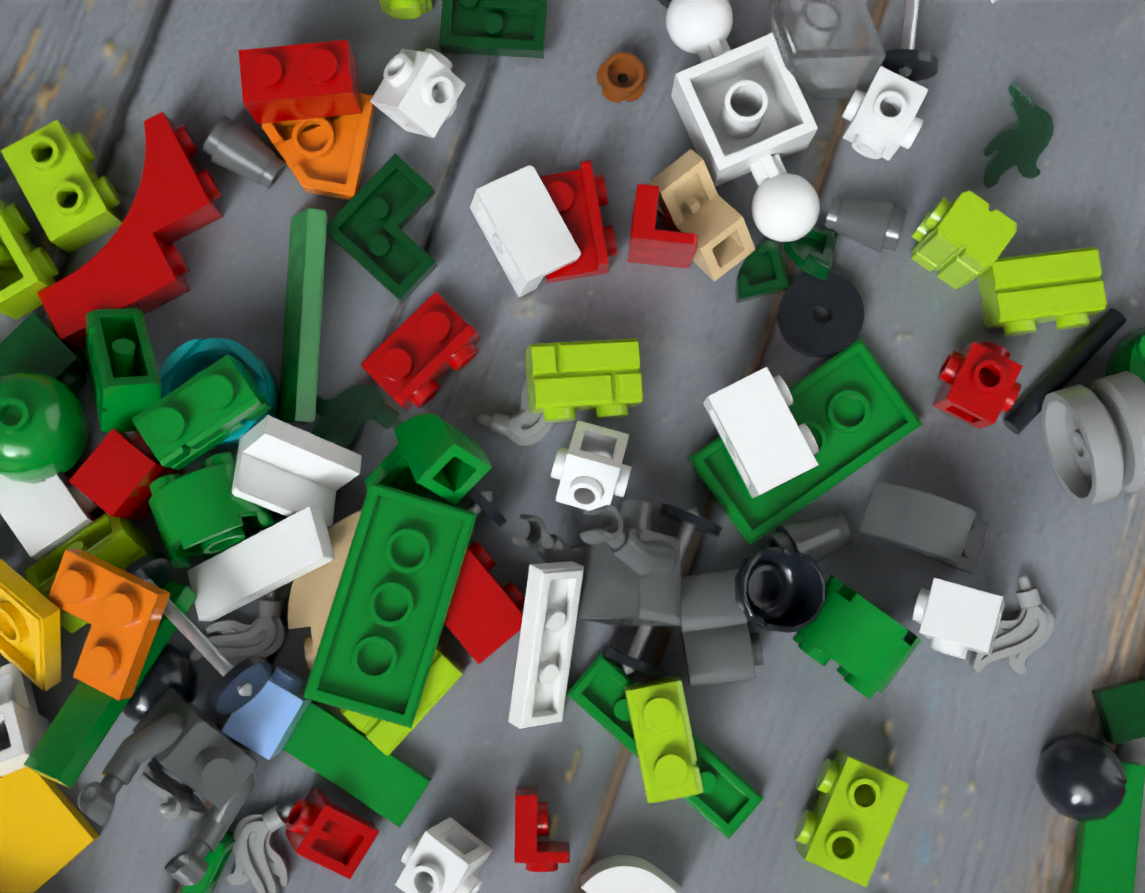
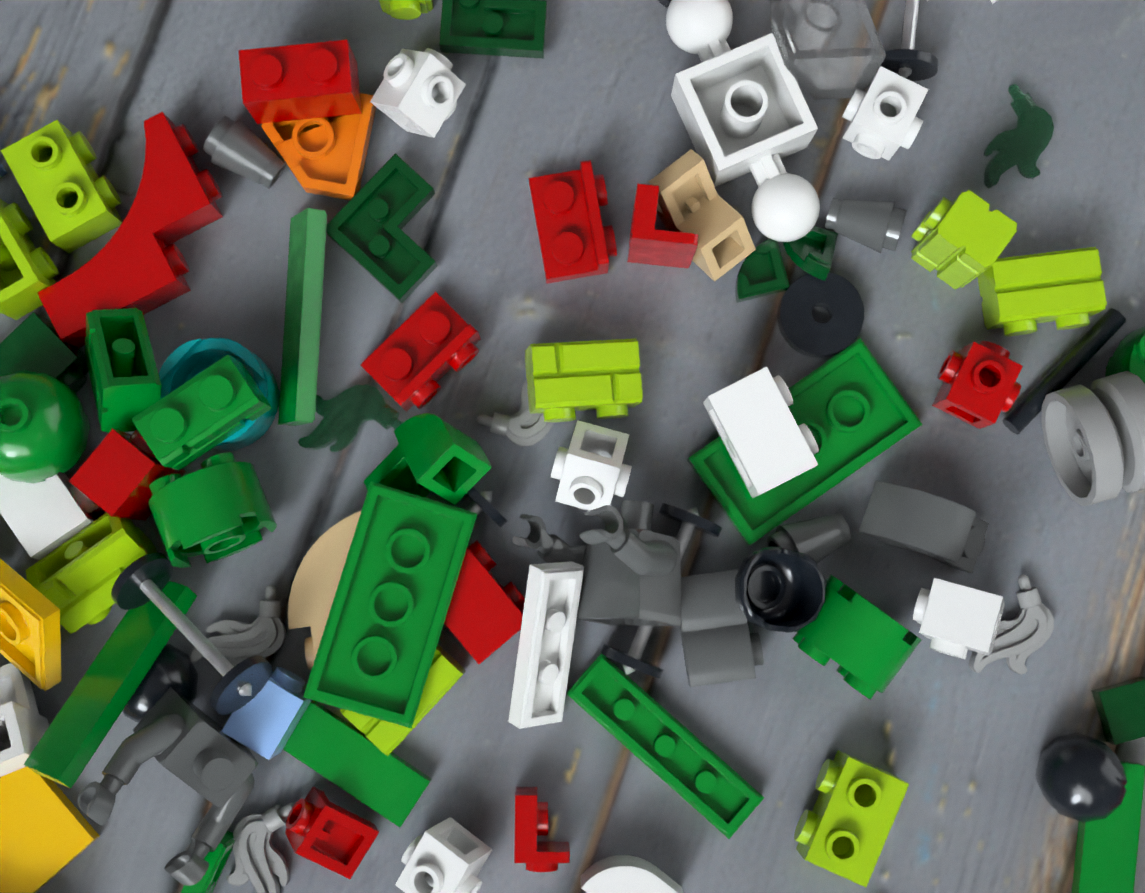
(122, 618): orange plate -> none
(178, 800): light grey piece -> none
(261, 564): white tile -> none
(291, 469): white panel -> none
(523, 228): white panel -> none
(627, 65): dark orange plate -> none
(663, 739): lime brick -> none

